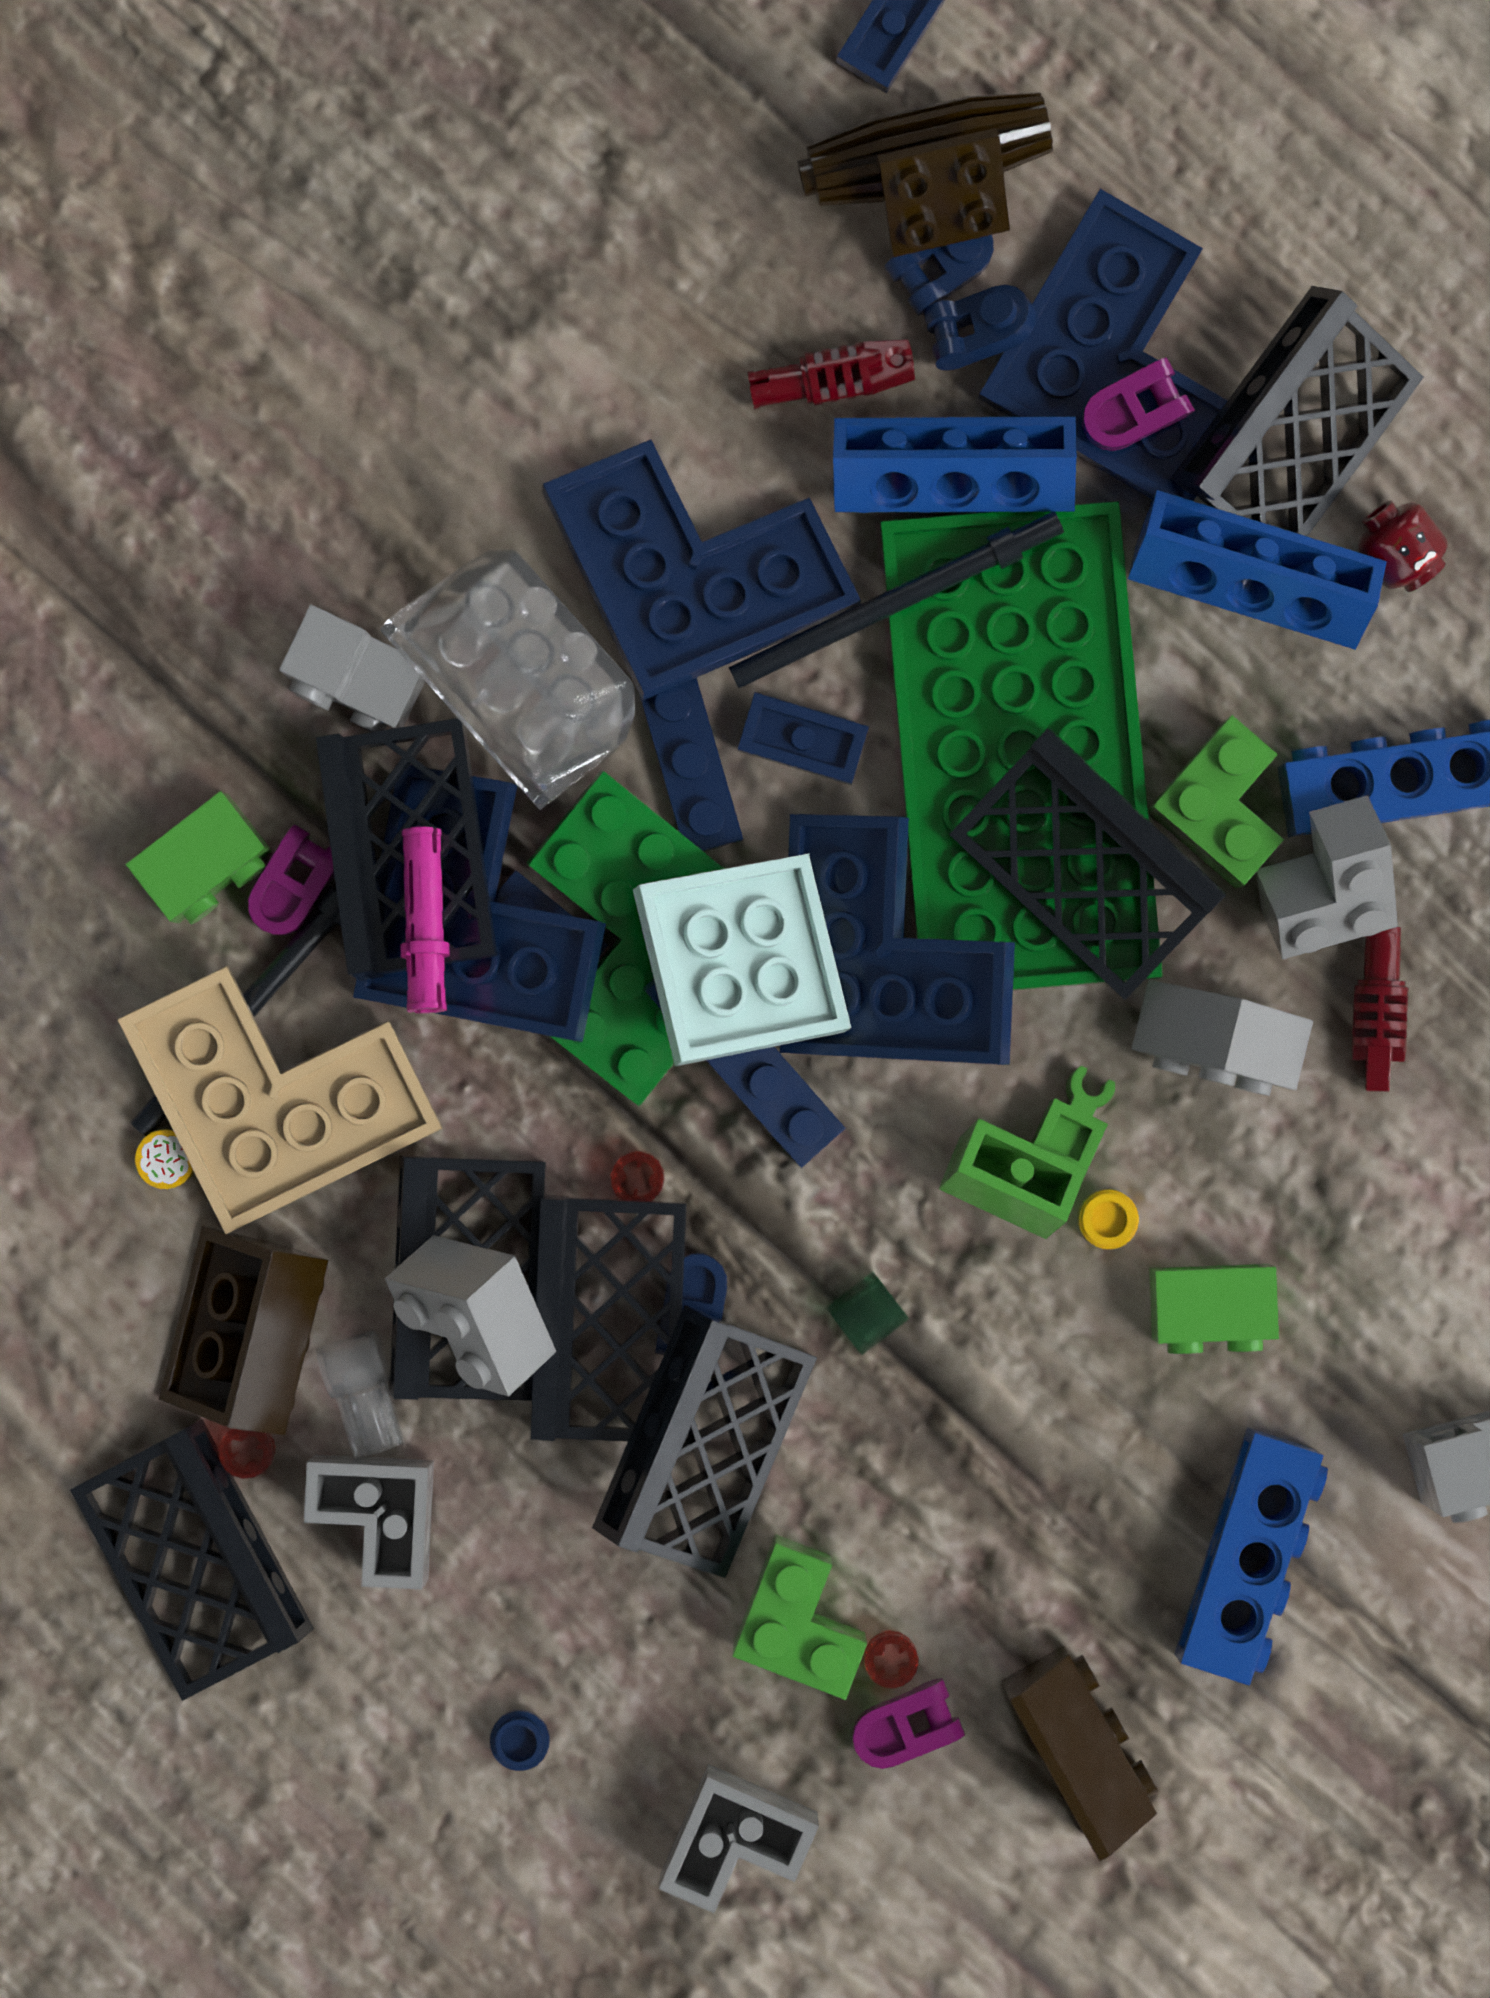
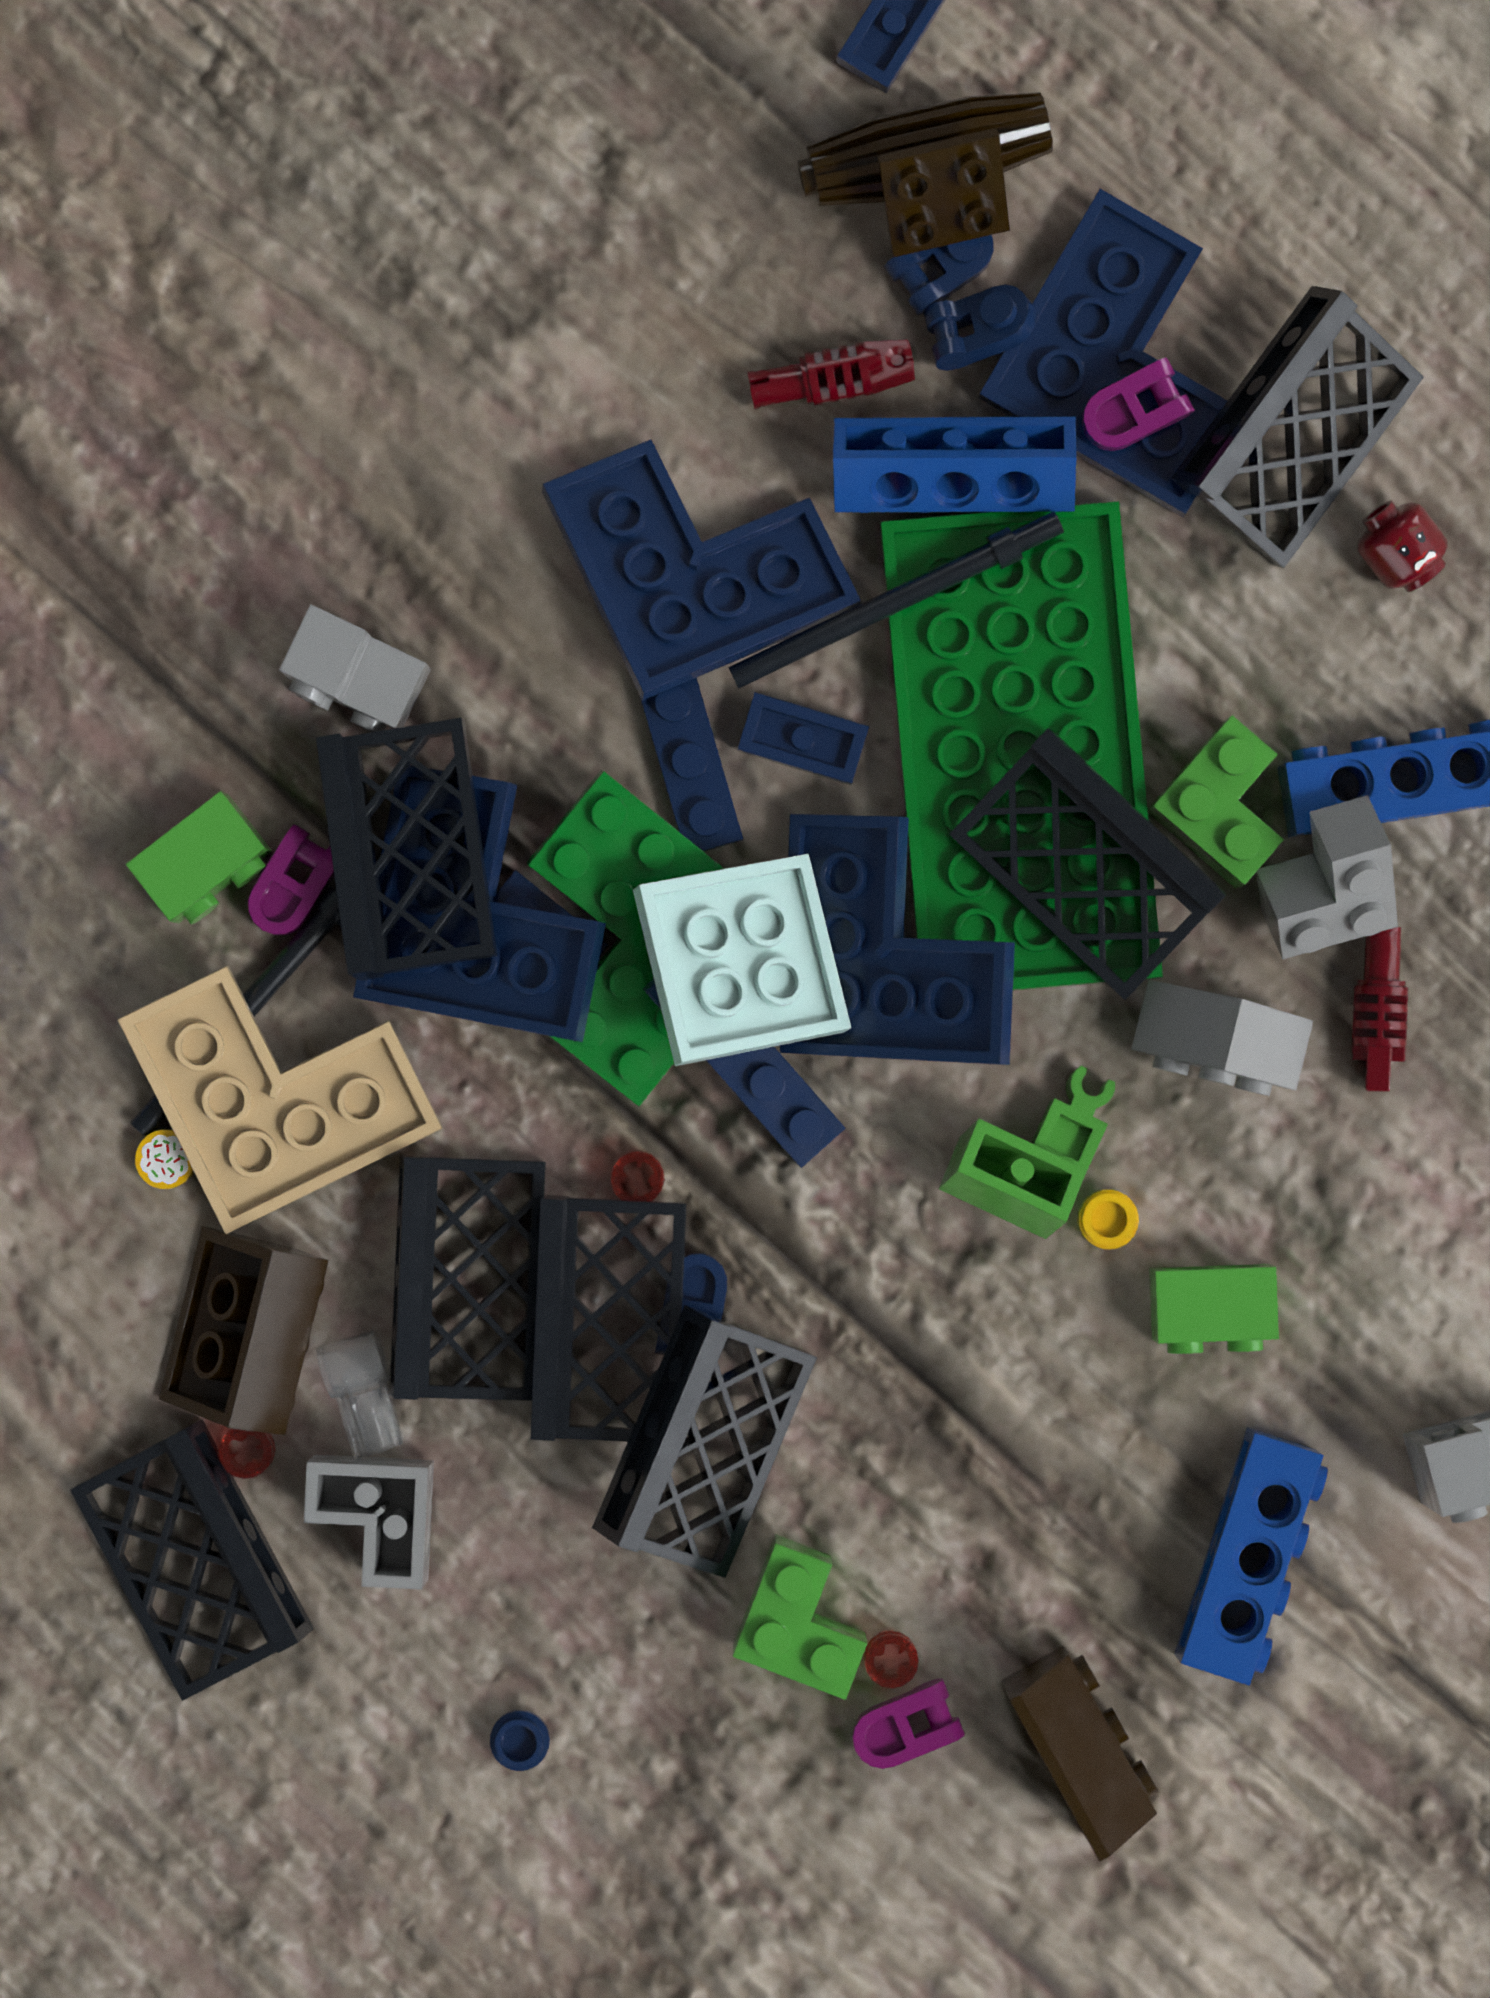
(424, 921): dark pink pin -> none
(479, 1306): light grey brick -> none
(517, 672): clear windscreen -> none
(733, 1822): light grey brick -> none
(867, 1313): clear green brick -> none
(1257, 570): blue brick -> none

